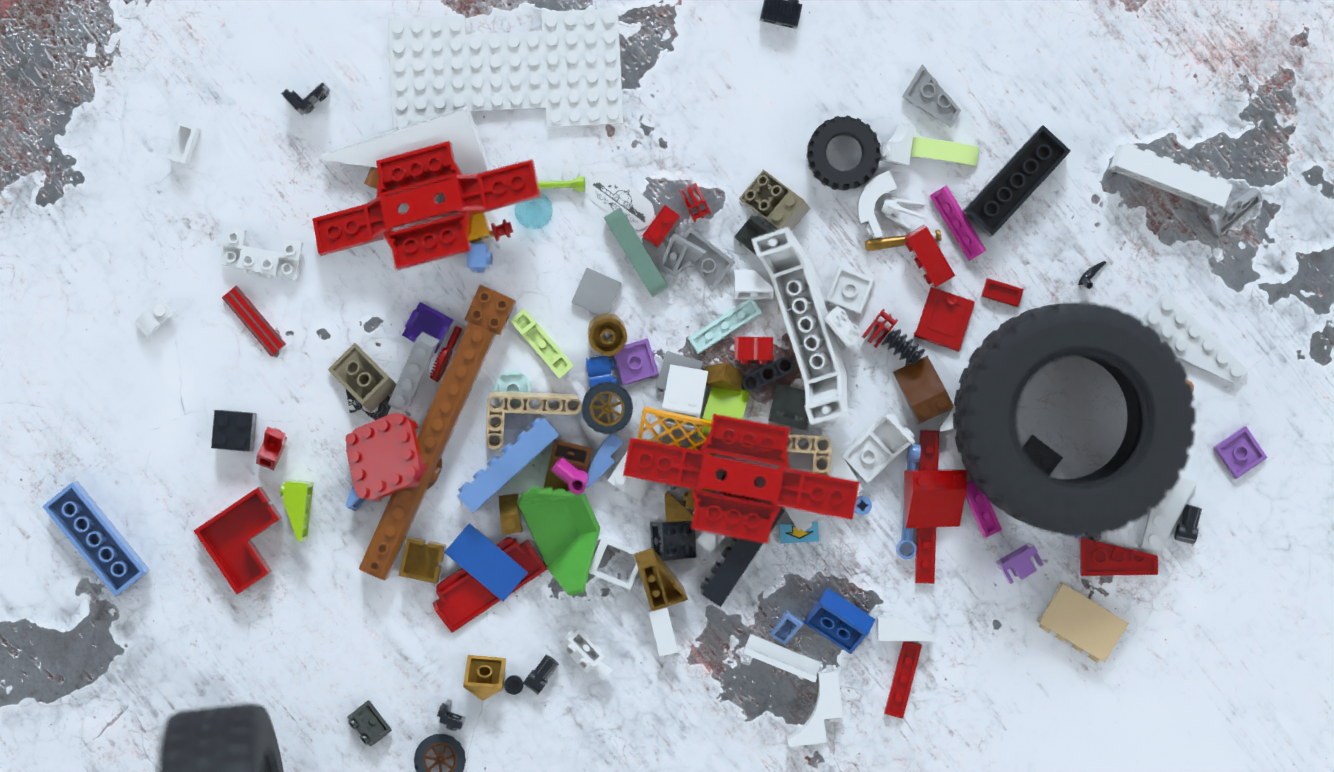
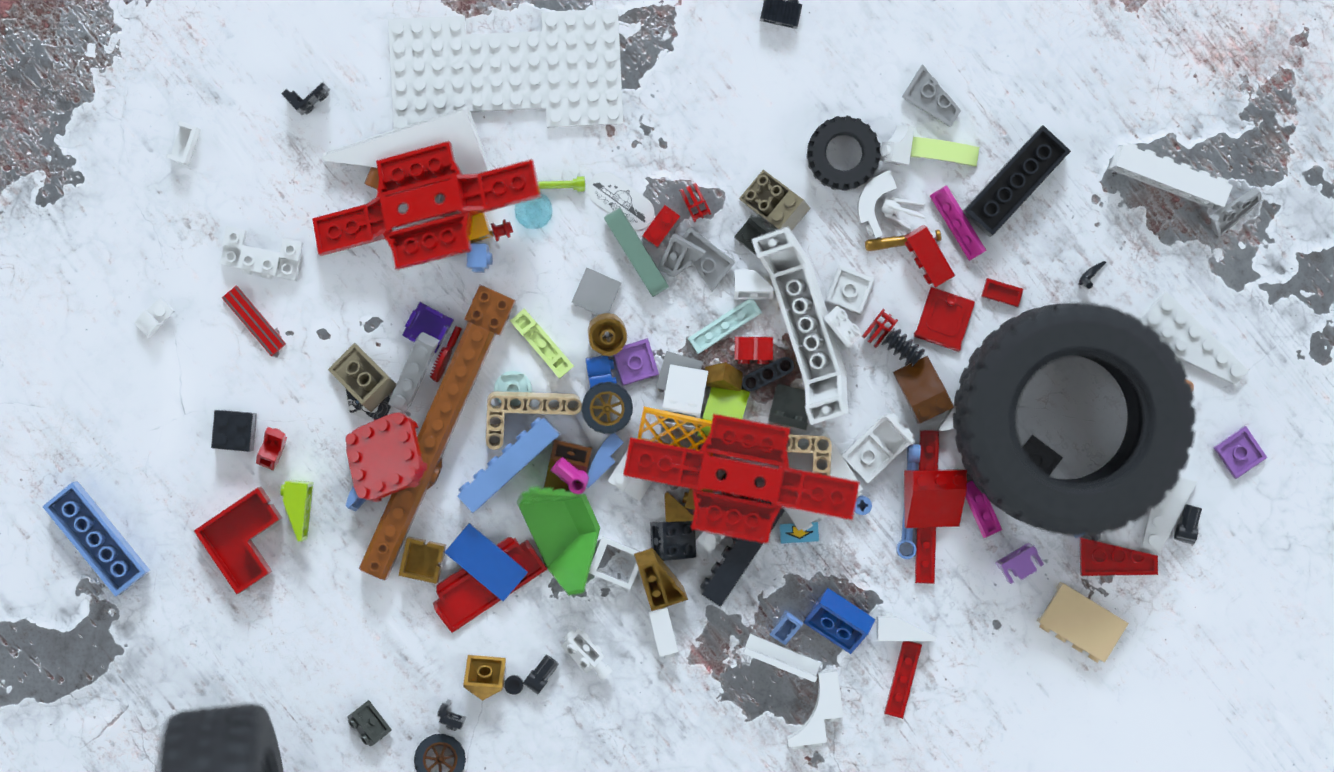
(510, 514): pearl gold slope -> none

